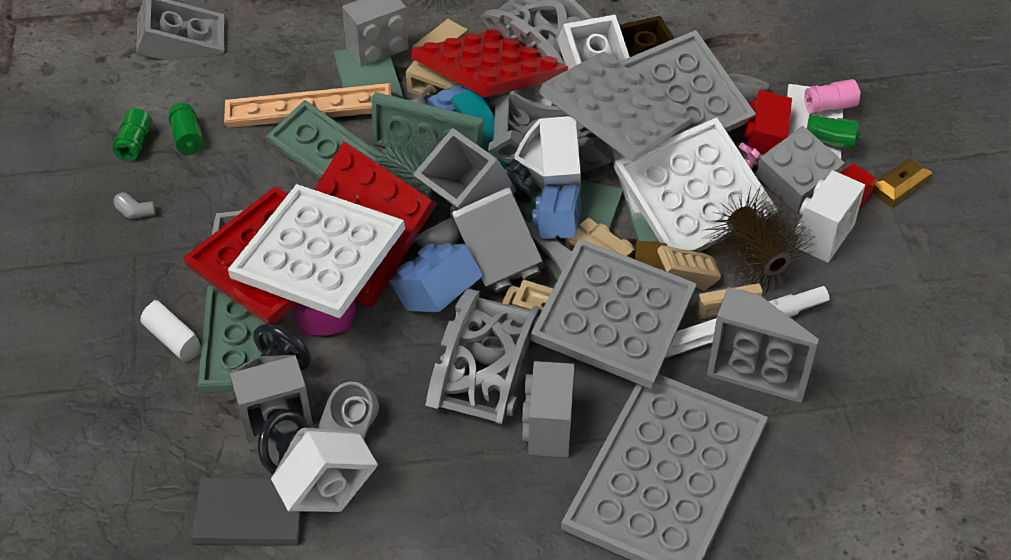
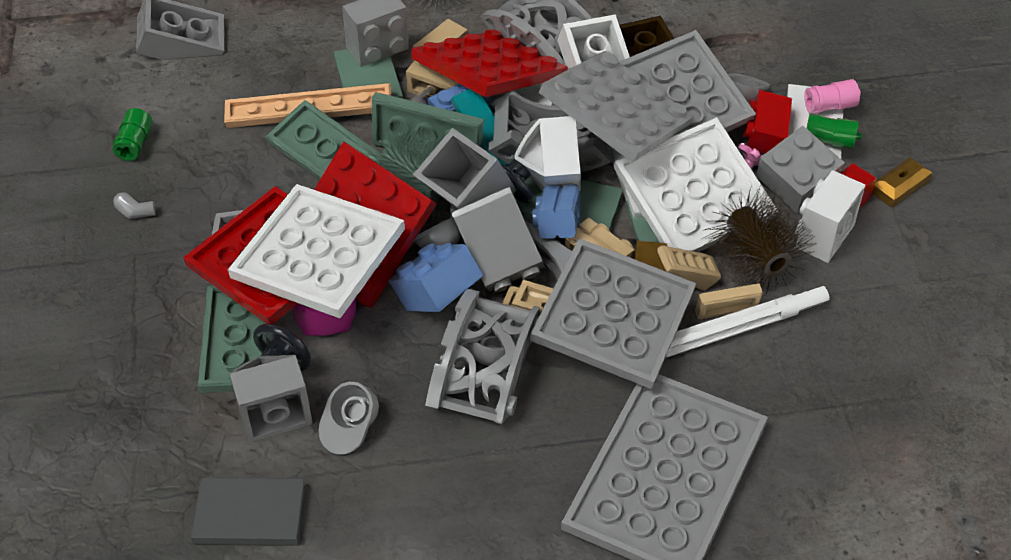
(171, 331): white brick -> none
(185, 128): green piece -> none
(315, 465): white piece -> none
(548, 409): light grey brick -> none
(761, 347): light grey slope -> none

